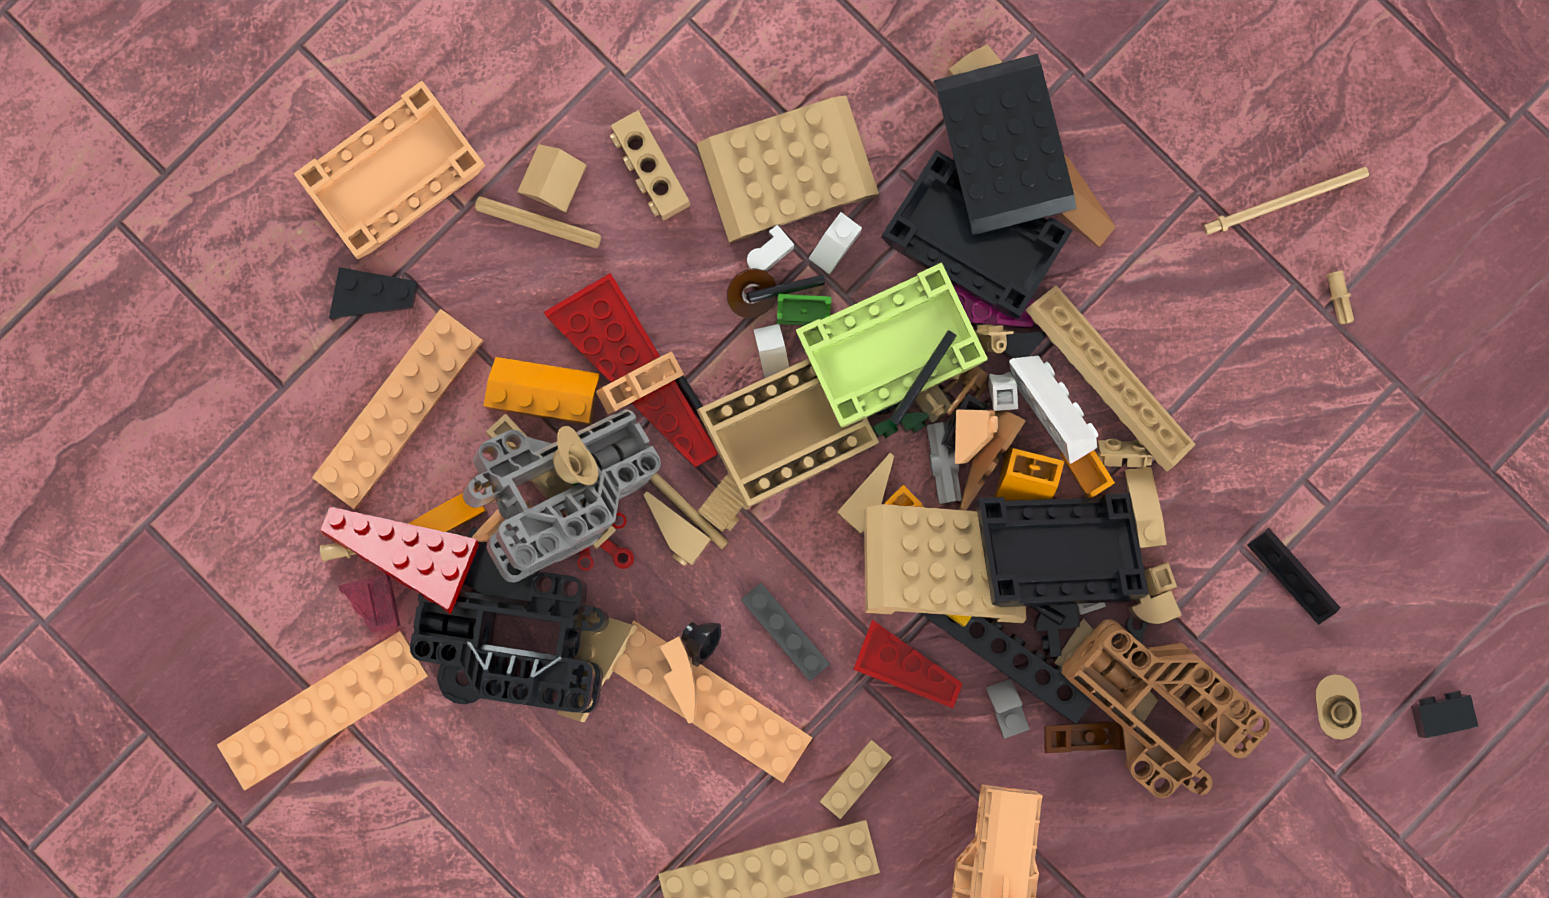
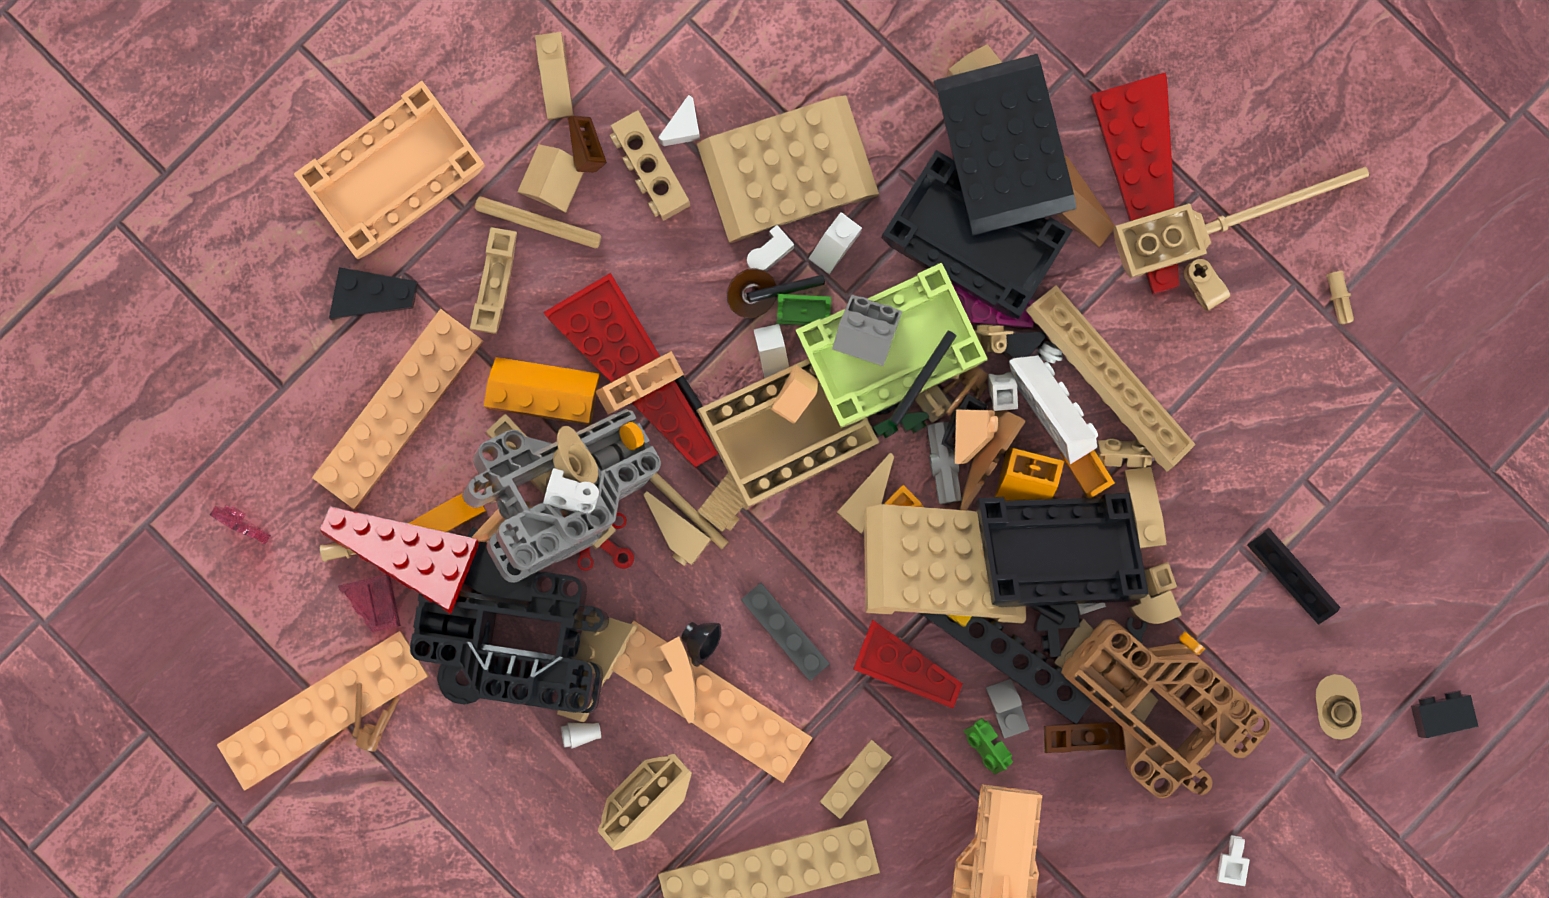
(235, 520): none -> clear pink wing
(370, 735): none -> medium nougat plant
(494, 281): none -> tan slope
(554, 75): none -> tan slope
(570, 493): none -> white leg
(579, 733): none -> white cone
(586, 153): none -> reddish brown slope
(631, 435): none -> light orange tile
(644, 801): none -> tan wedge
(682, 126): none -> white slope
(796, 394): none -> light nougat slope
(867, 330): none -> light grey slope
(995, 756): none -> bright green hinge
(1050, 352): none -> white plate
(1139, 147): none -> red wing
(1161, 240): none -> tan slope
(1191, 643): none -> light orange tile
(1207, 286): none -> tan piece
(1233, 867): none -> white plate

